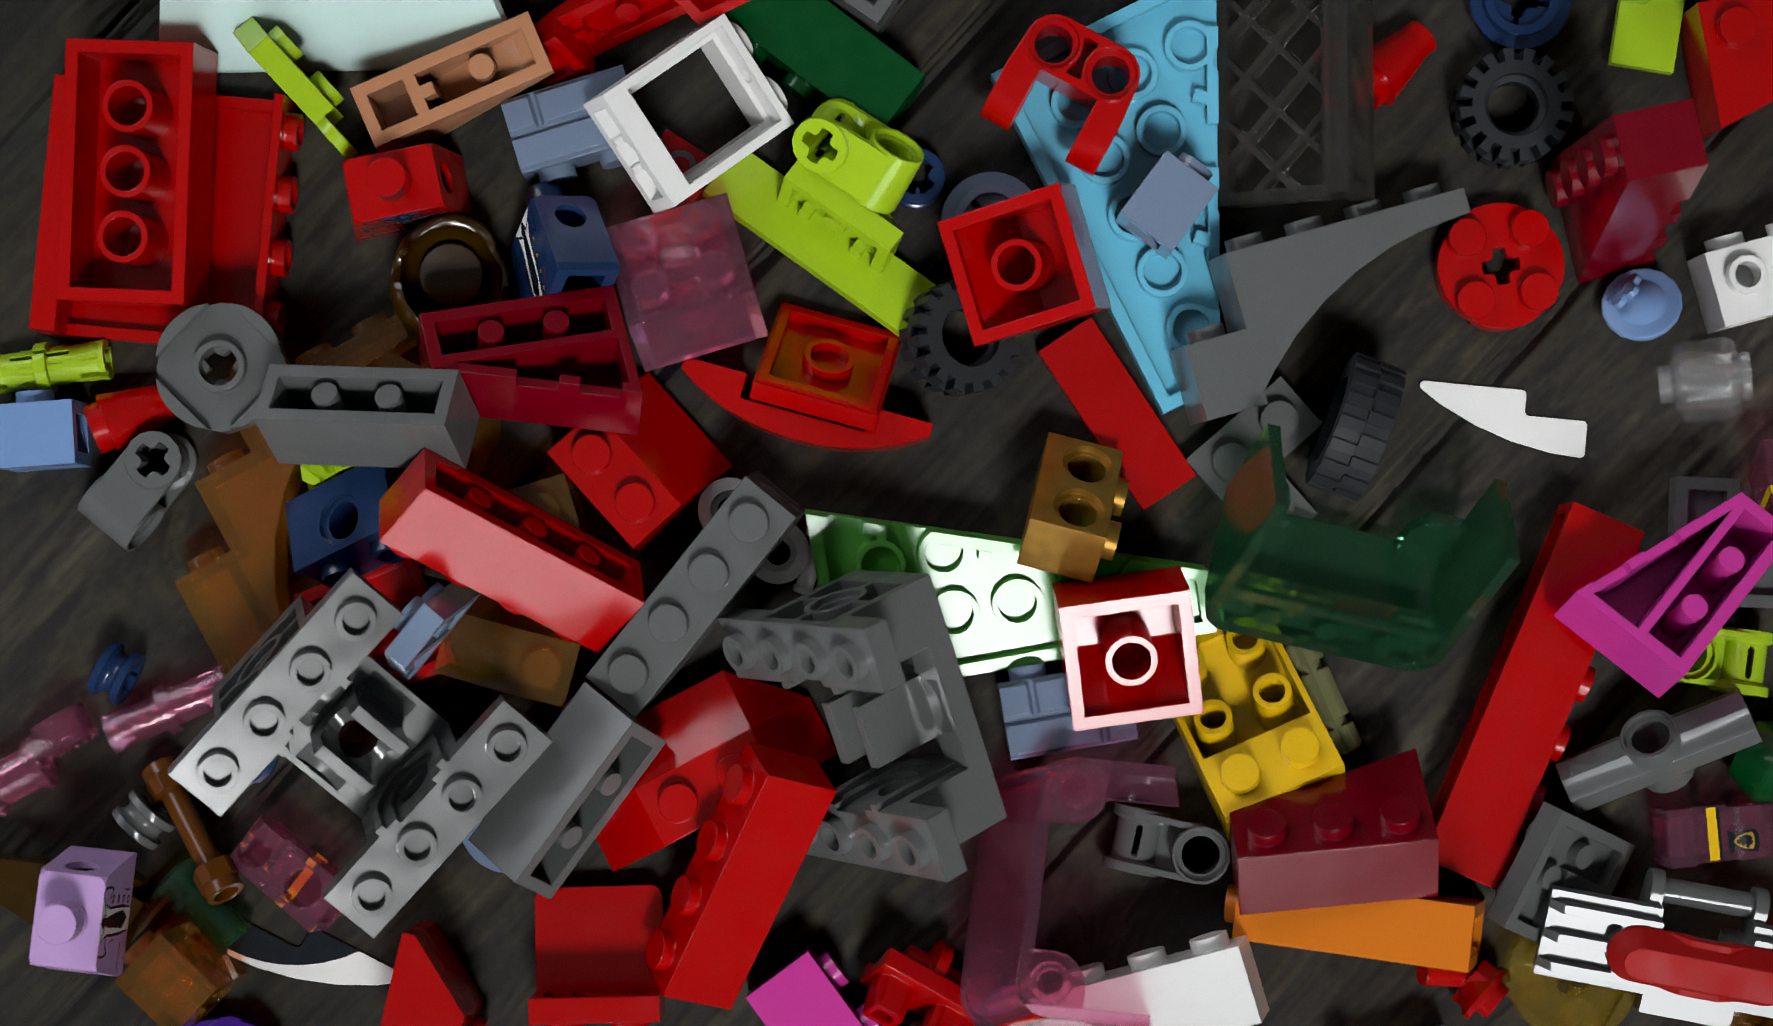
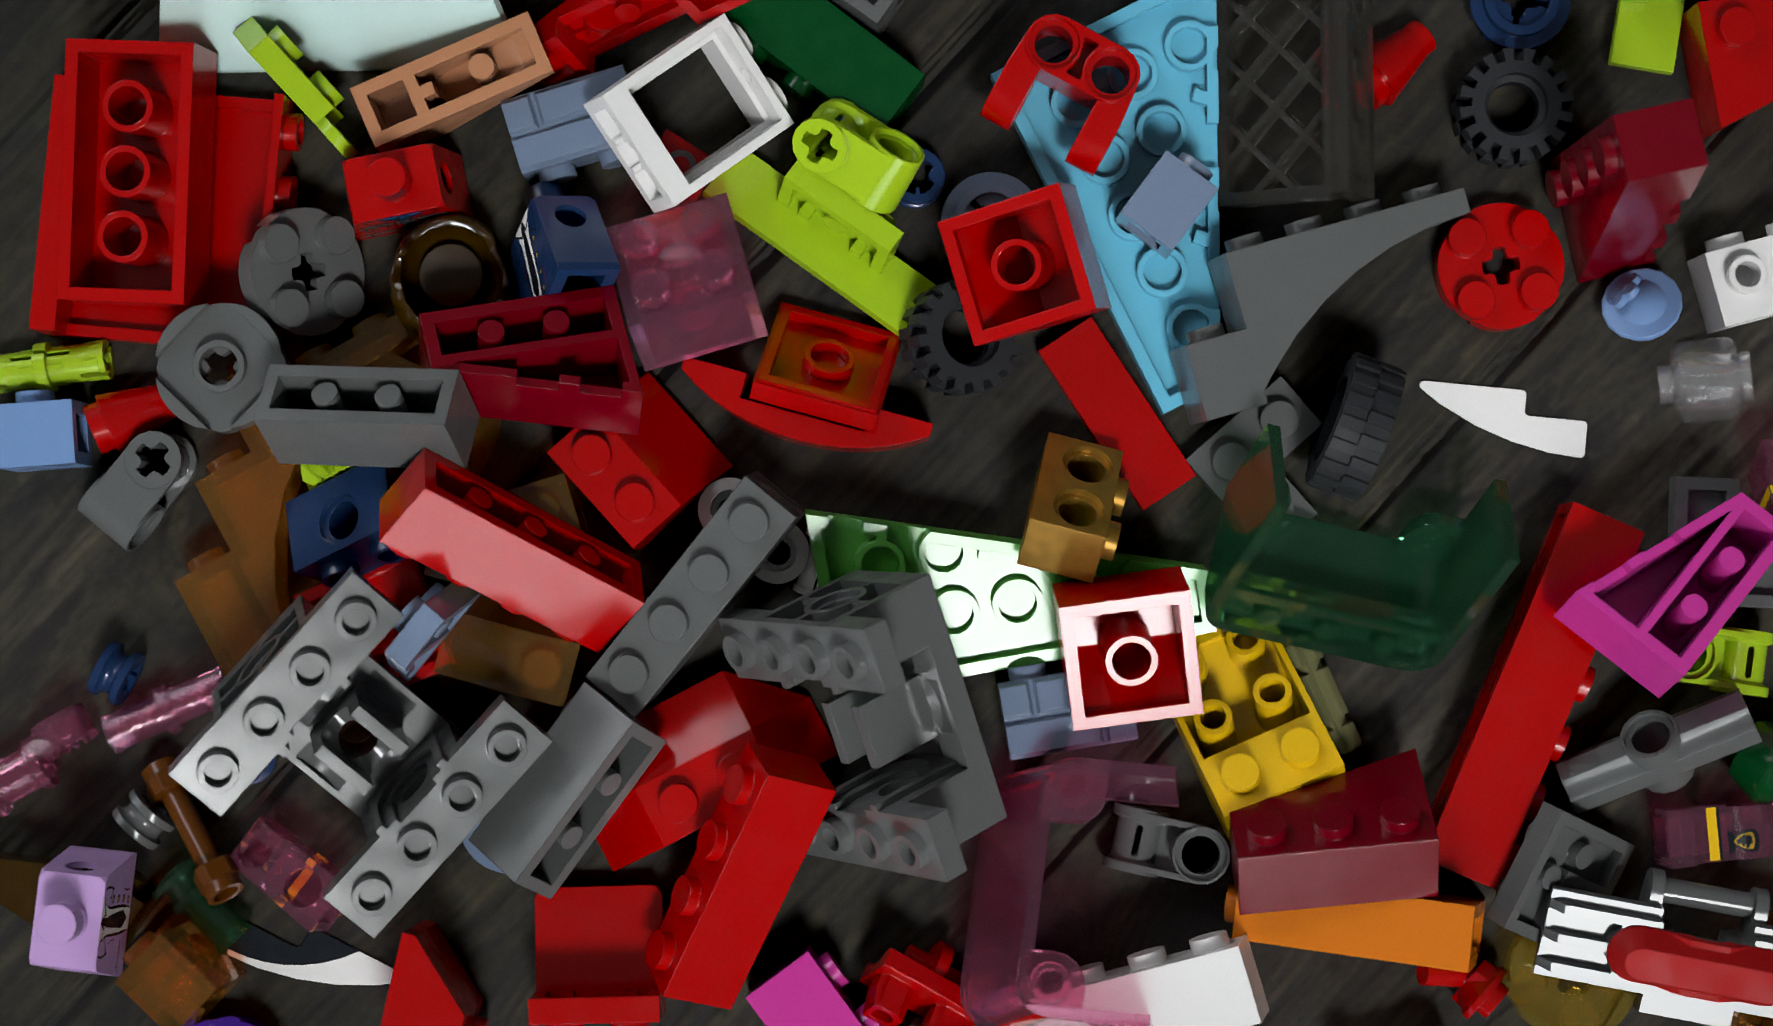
(336, 266): none -> dark grey plate

